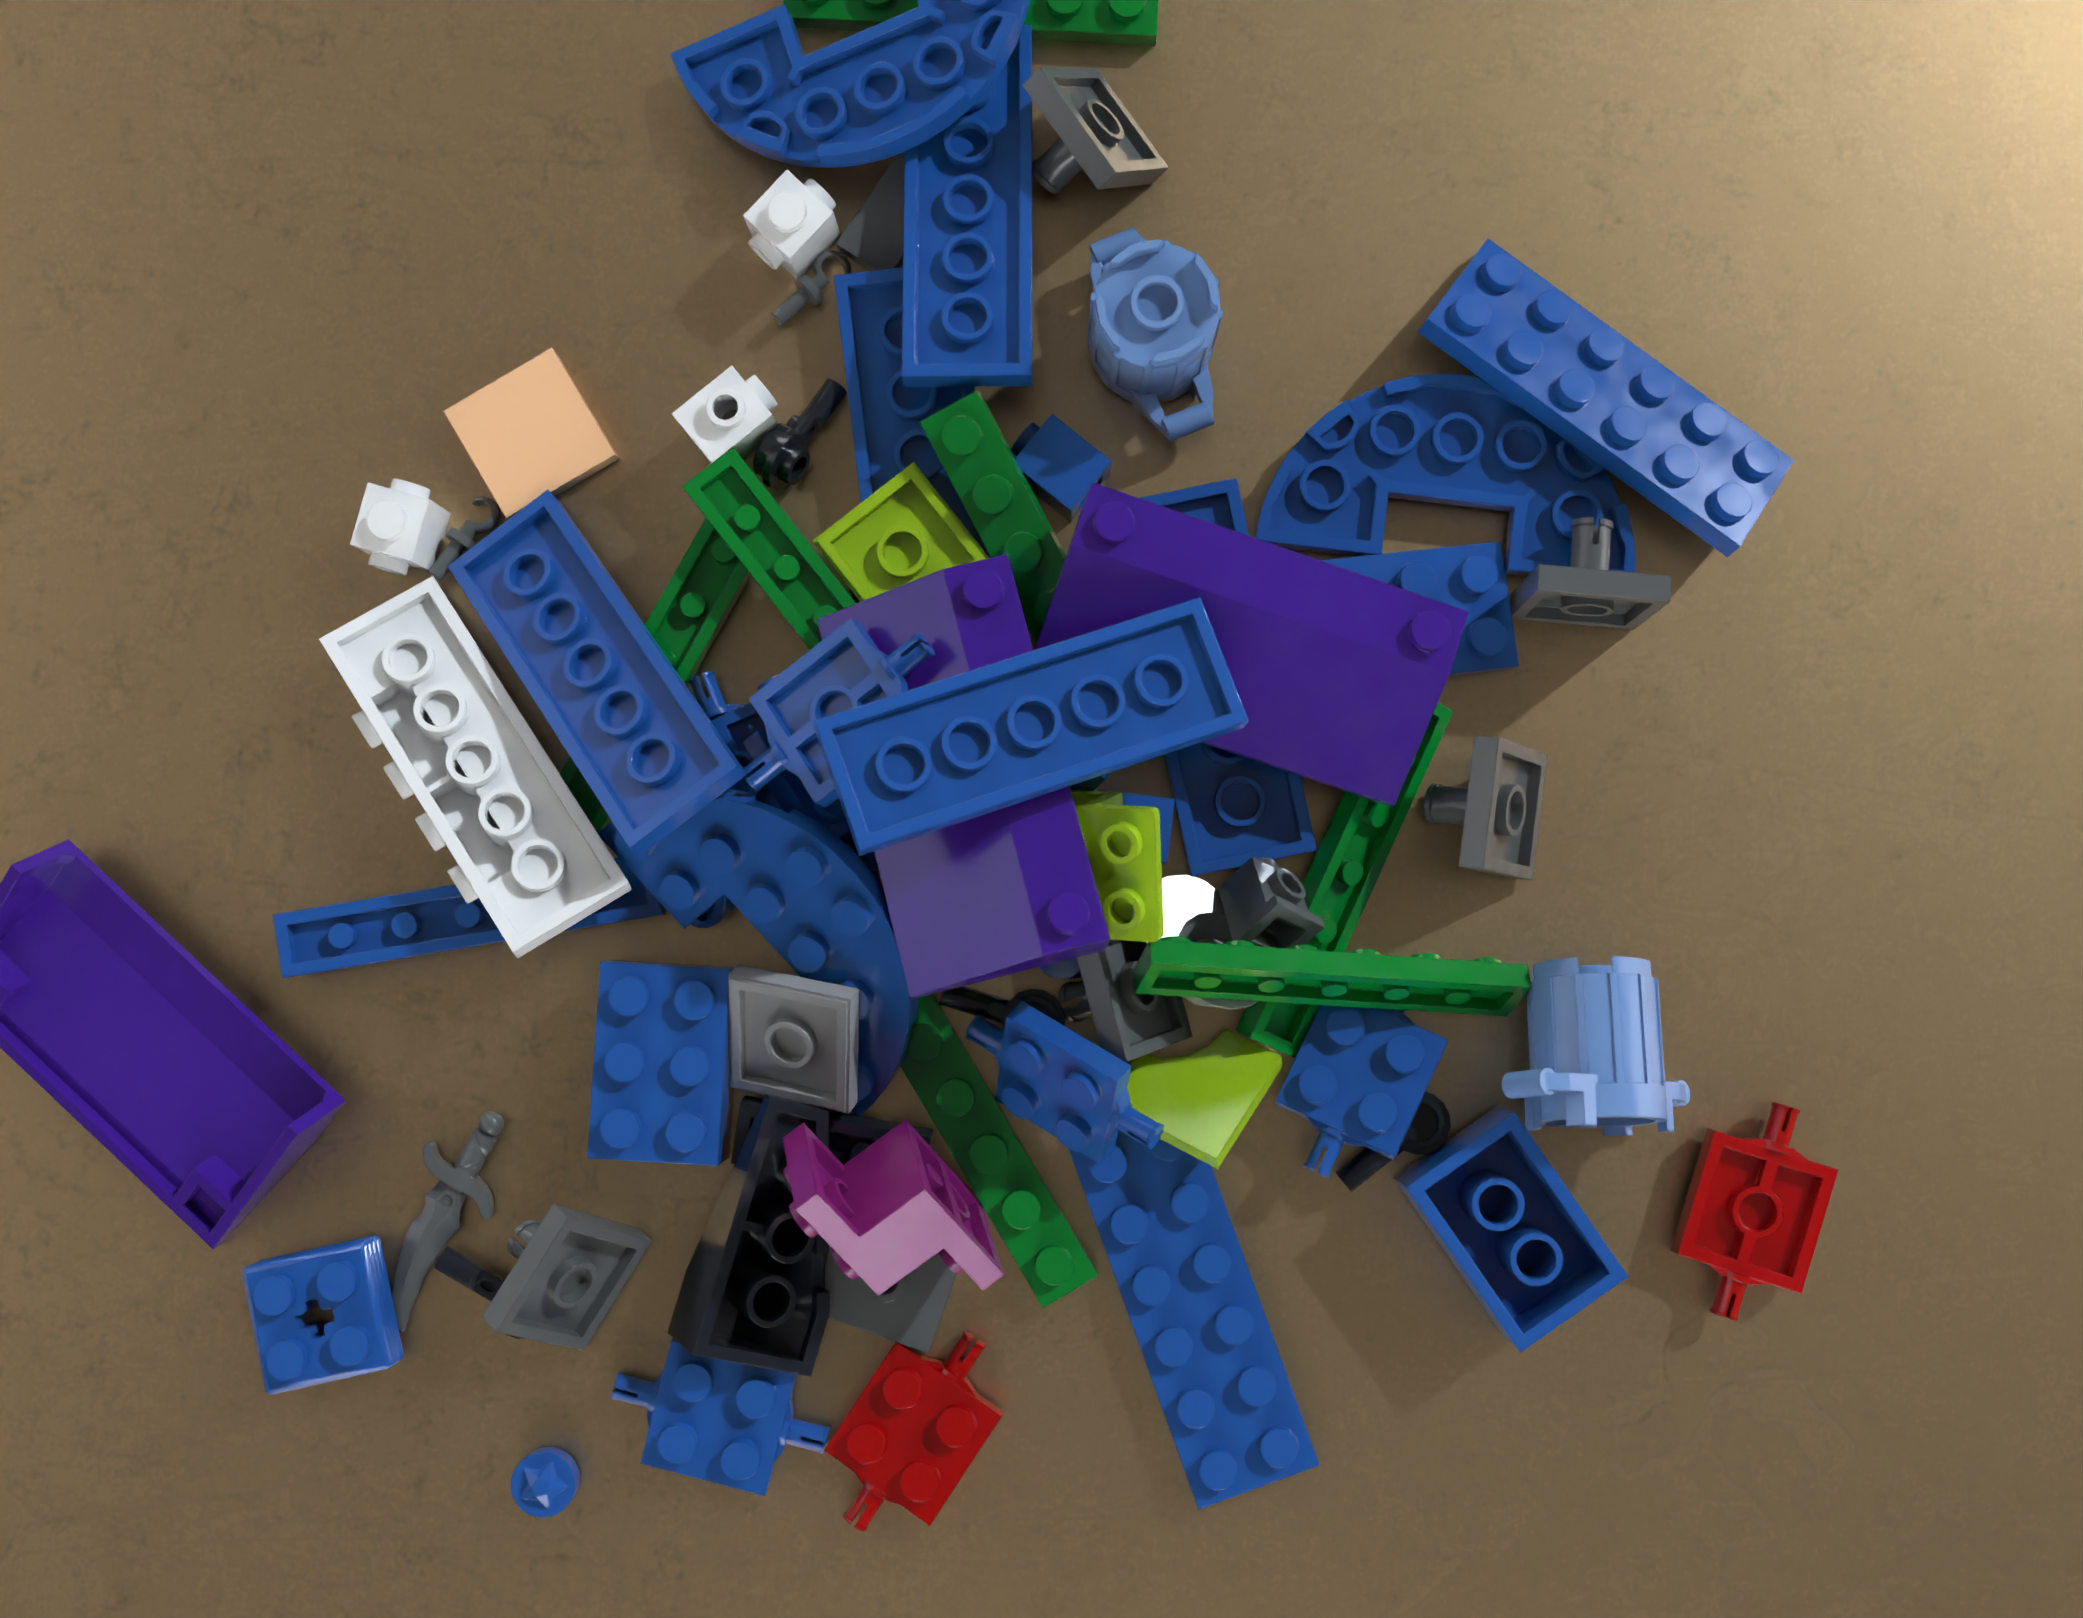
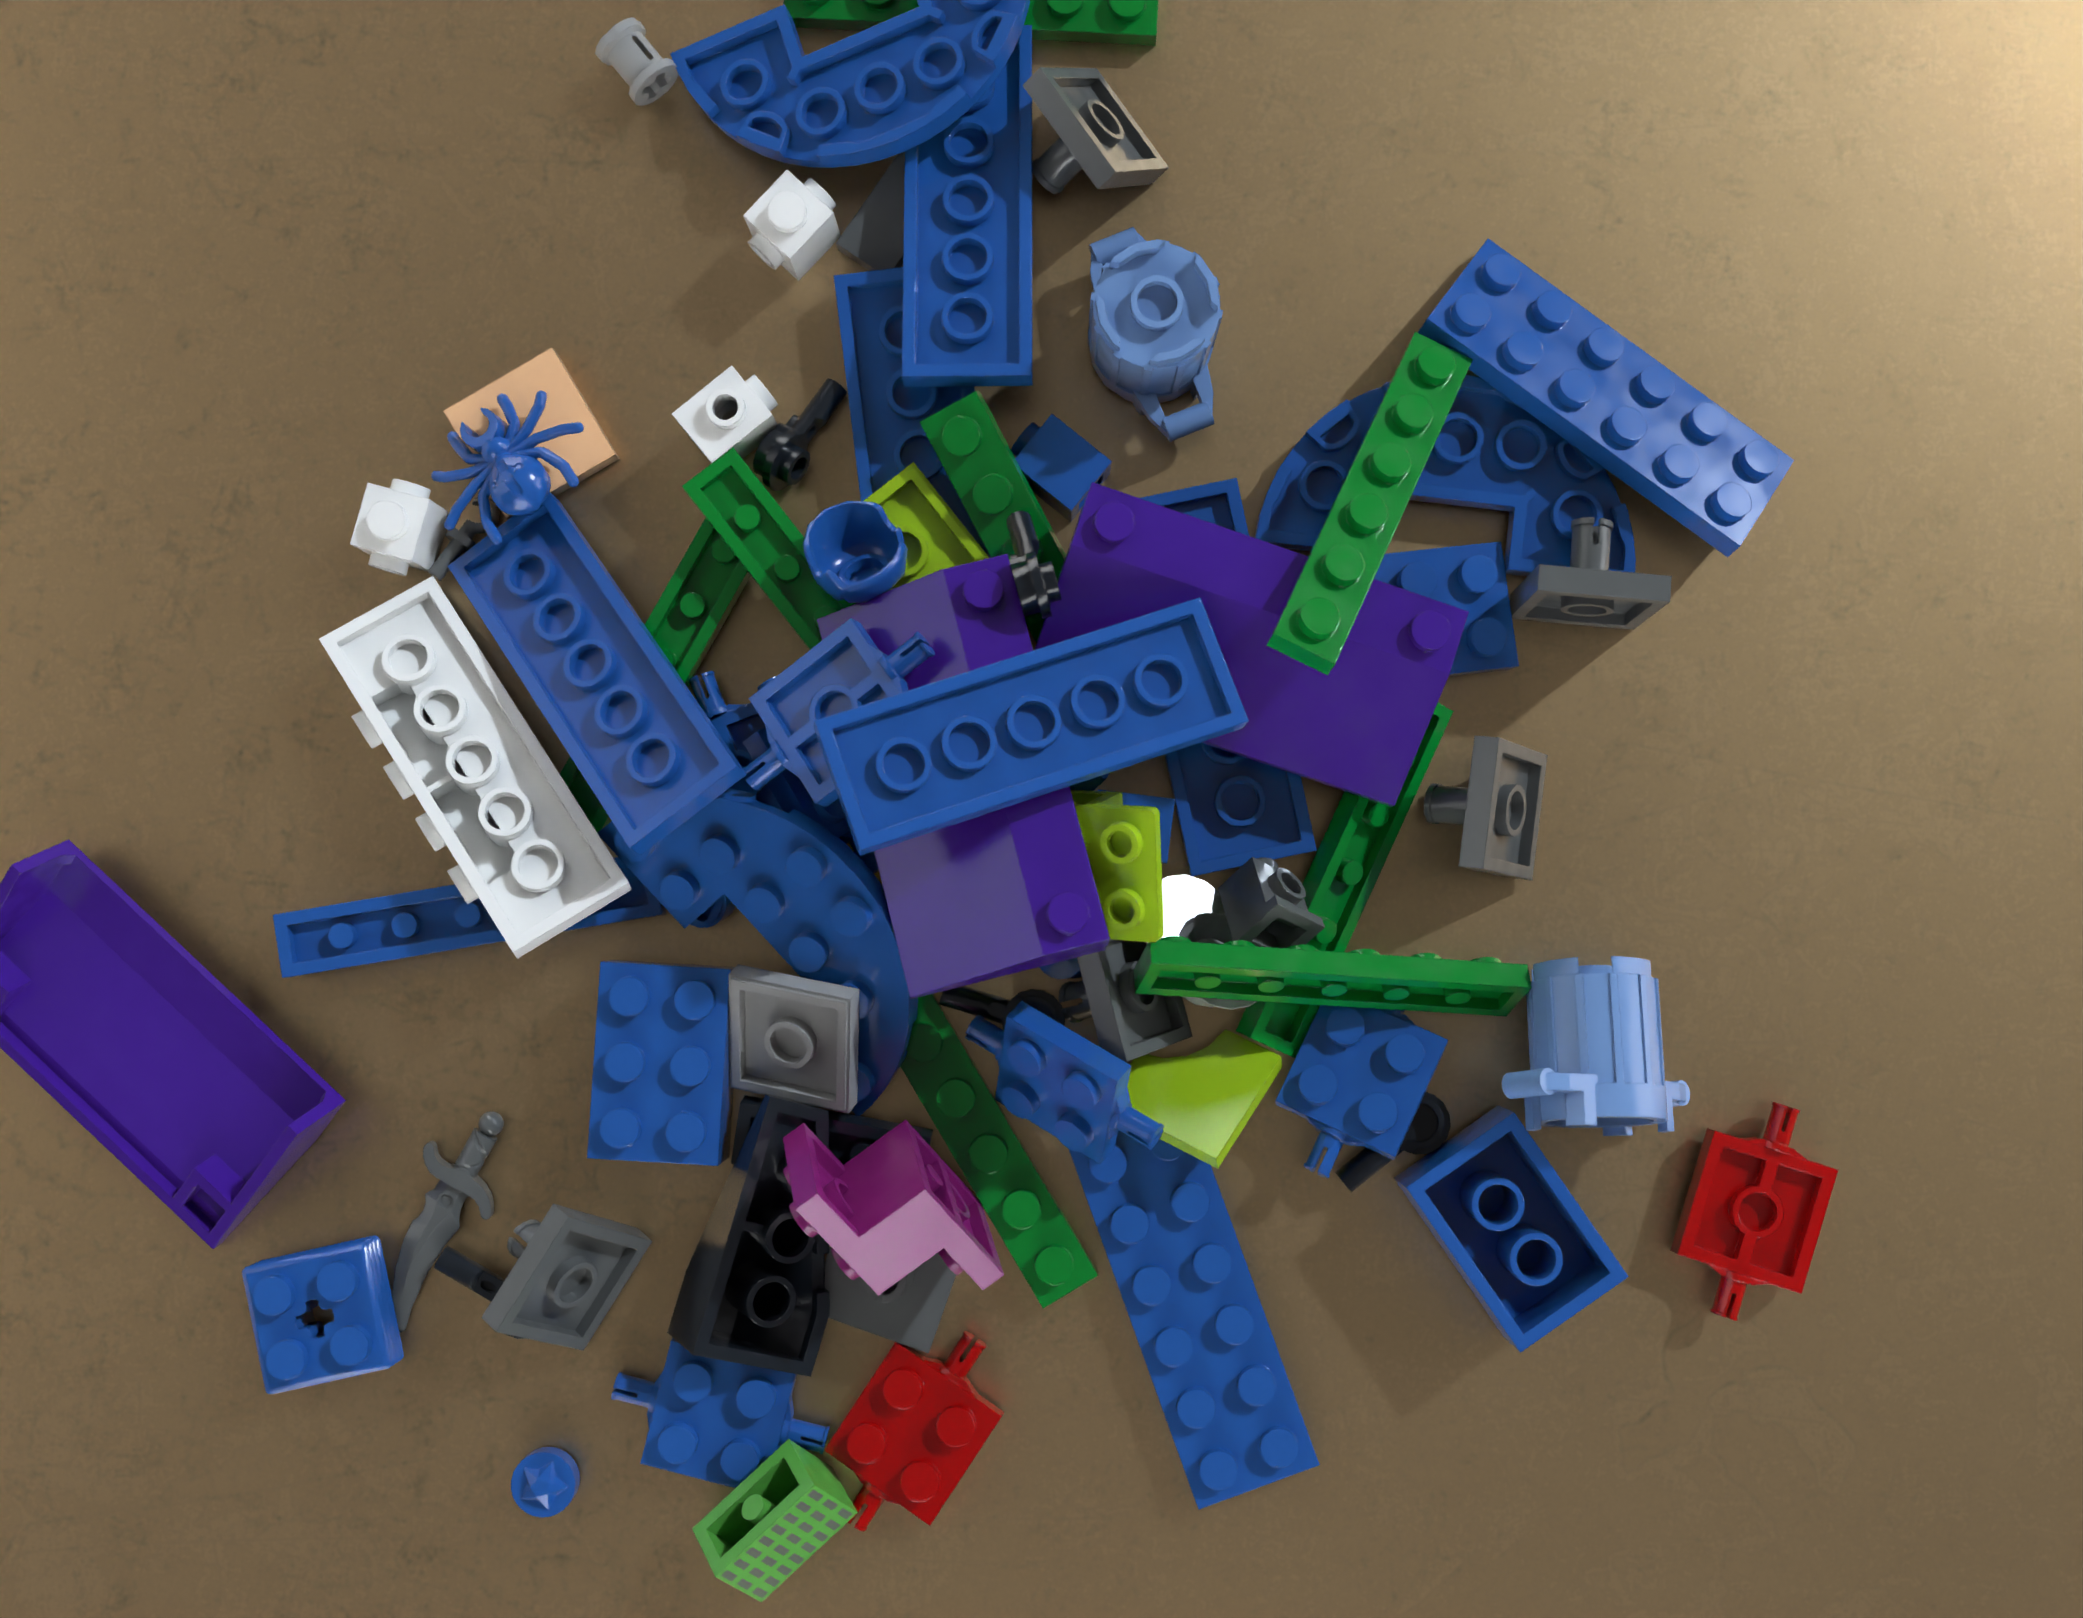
(506, 464): none -> blue animal
(637, 61): none -> light grey bush
(774, 1521): none -> bright green brick
(809, 289): dark grey hand -> none
(855, 551): none -> blue hair
(1034, 581): none -> black plate
(1369, 505): none -> green plate

